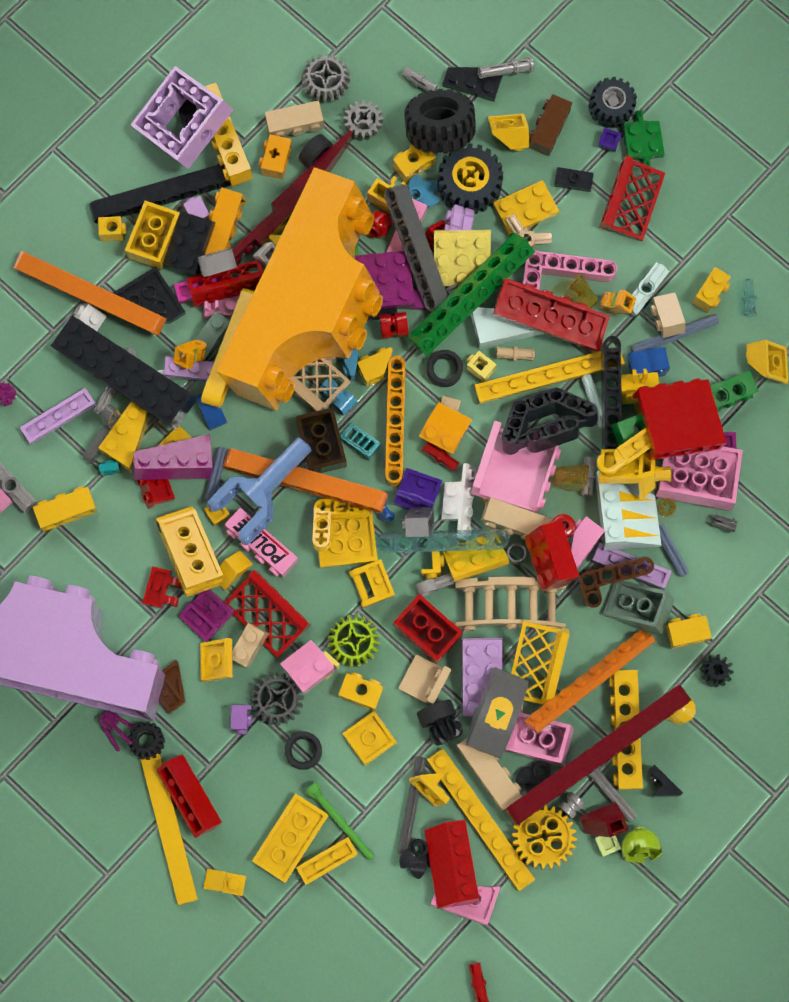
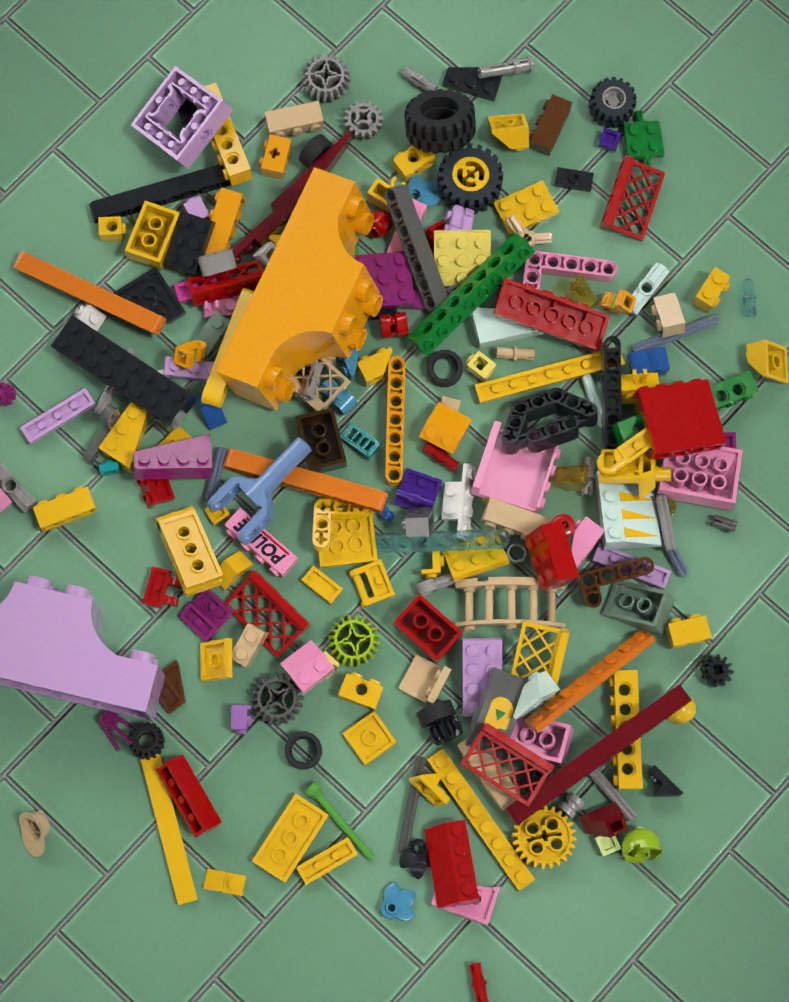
(34, 830): none -> tan piece
(312, 381): none -> light grey pin
(322, 584): none -> yellow tile
(400, 901): none -> dark azure plate
(516, 749): none -> red fence
(535, 693): none -> light aqua slope
(665, 522): none -> light grey axle

